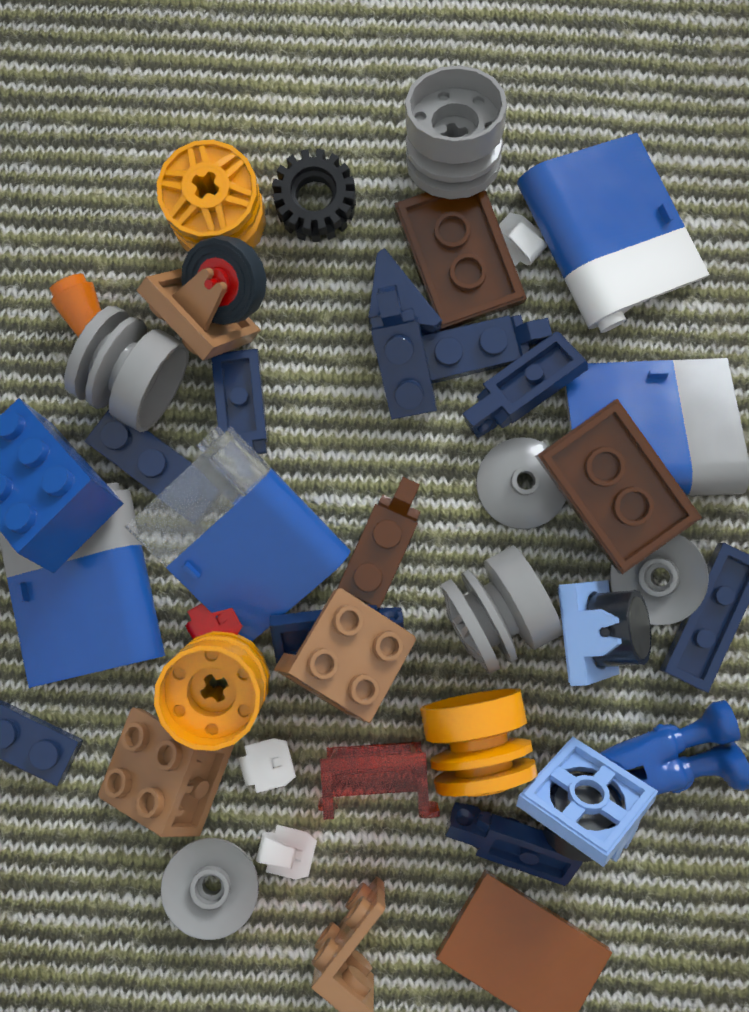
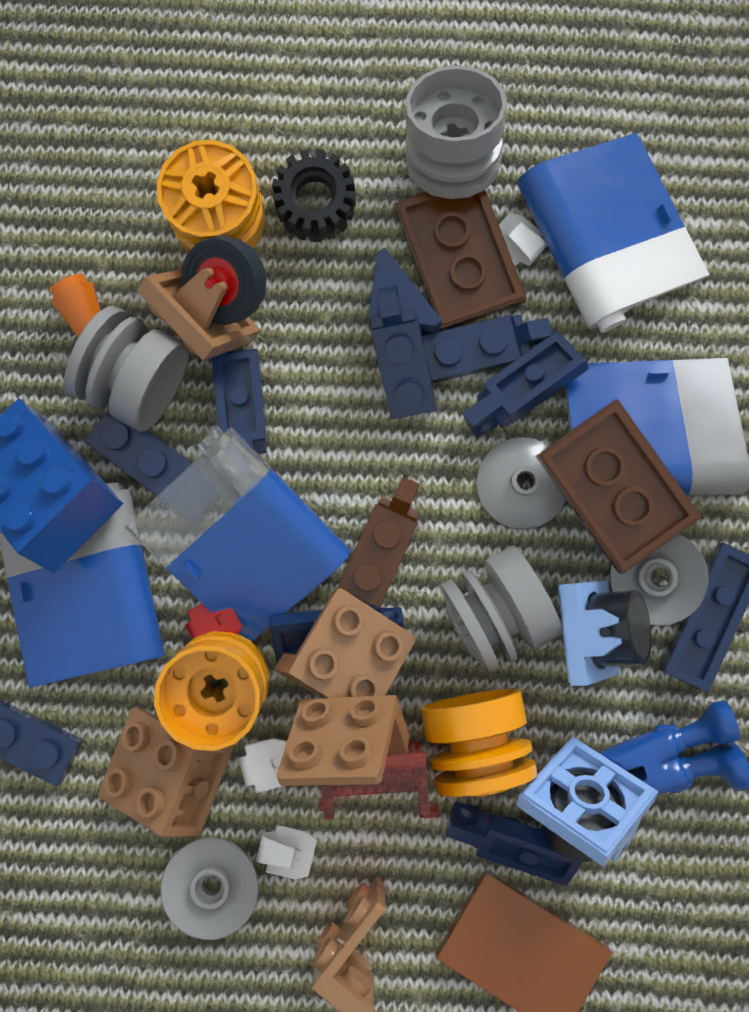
(342, 741): none -> medium nougat bracket

